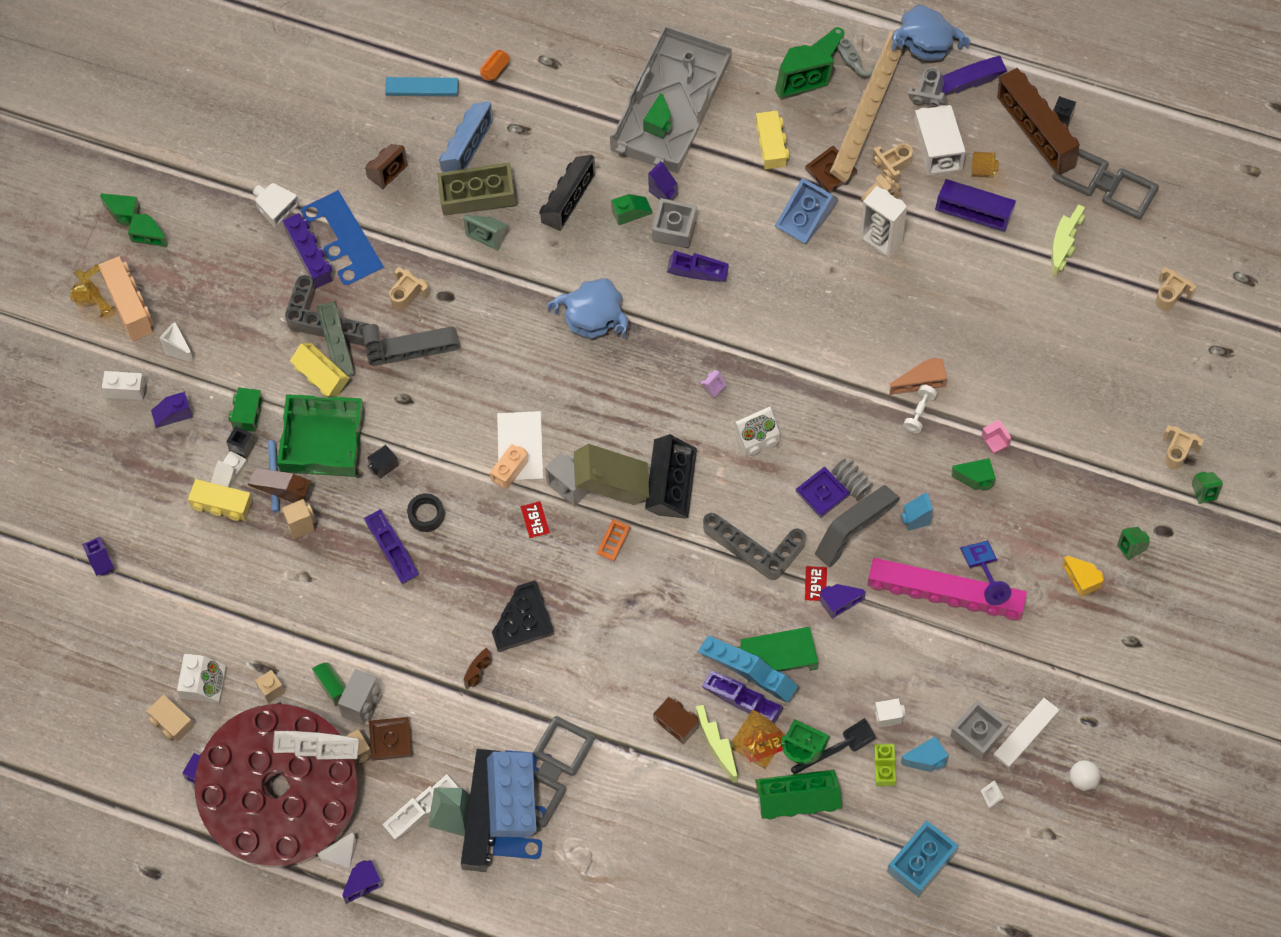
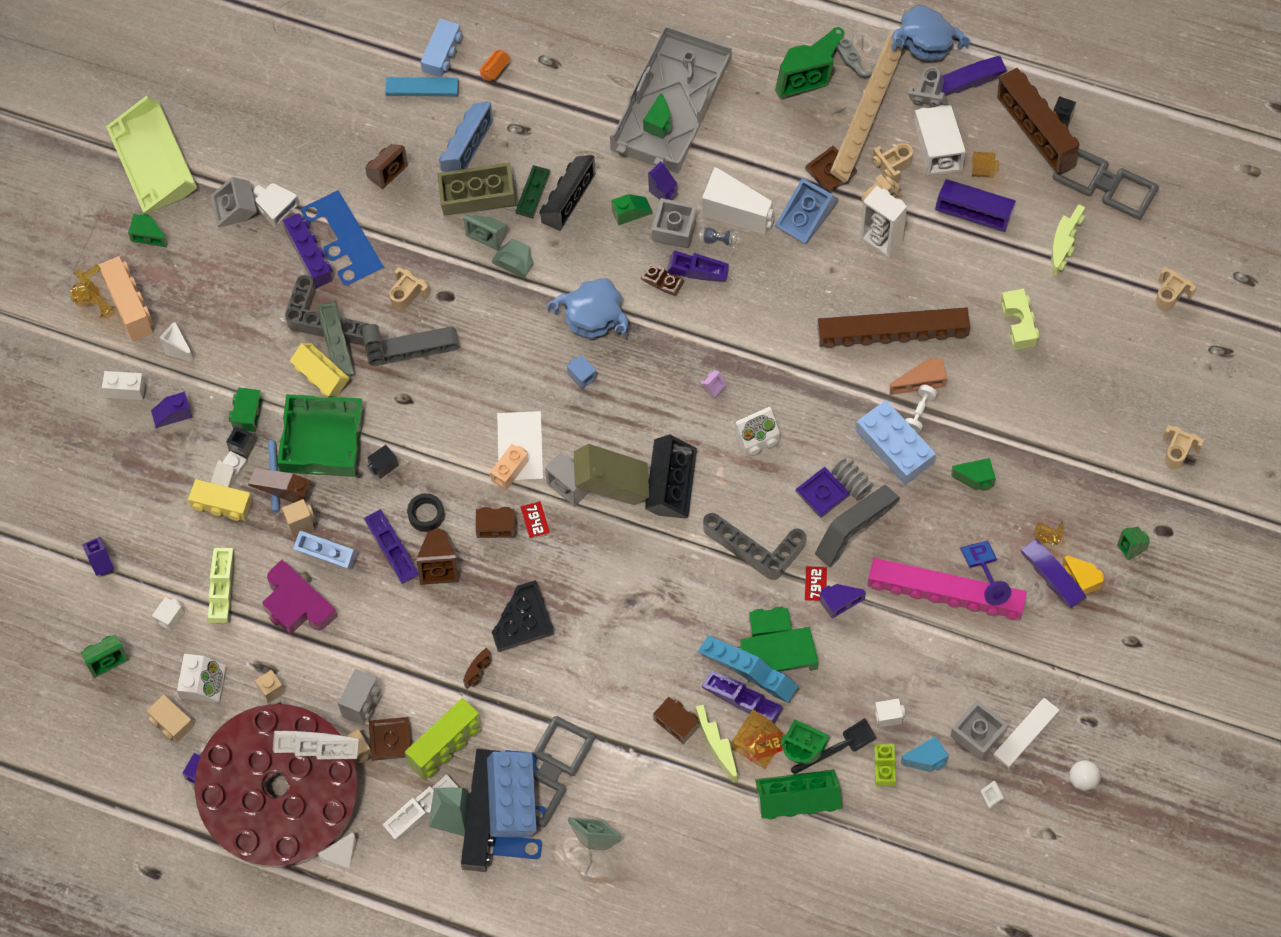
(104, 655): none -> green slope
(120, 207): green slope -> none
(151, 155): none -> yellowish green slope
(168, 613): none -> white brick
(220, 585): none -> yellowish green slope
(233, 202): none -> light grey slope
(295, 601): none -> magenta brick
(325, 549): none -> light blue brick
(329, 681): green brick -> none
(361, 881): dark purple slope -> none
(437, 559): none -> reddish brown slope
(441, 48): none -> light blue brick
(443, 739): none -> lime brick
(495, 522): none -> reddish brown brick
(514, 258): none -> sand green slope
(532, 191): none -> dark green tile
(581, 371): none -> medium blue brick
(594, 833): none -> sand green slope
(614, 524): orange slope -> none
(660, 279): none -> reddish brown slope
(710, 236): none -> clear piece
(736, 203): none -> white slope
(769, 621): none -> green brick
(771, 139): light yellow brick -> none
(893, 327): none -> reddish brown brick
(895, 442): none -> light blue brick
(917, 512): dark azure slope -> none
(922, 858): dark azure brick -> none
(996, 436): bright pink panel -> none
(1017, 304): none -> yellowish green arch
(1047, 534): none -> clear yellow plate
(1054, 573): none -> dark purple slope
(1206, 487): green slope -> none

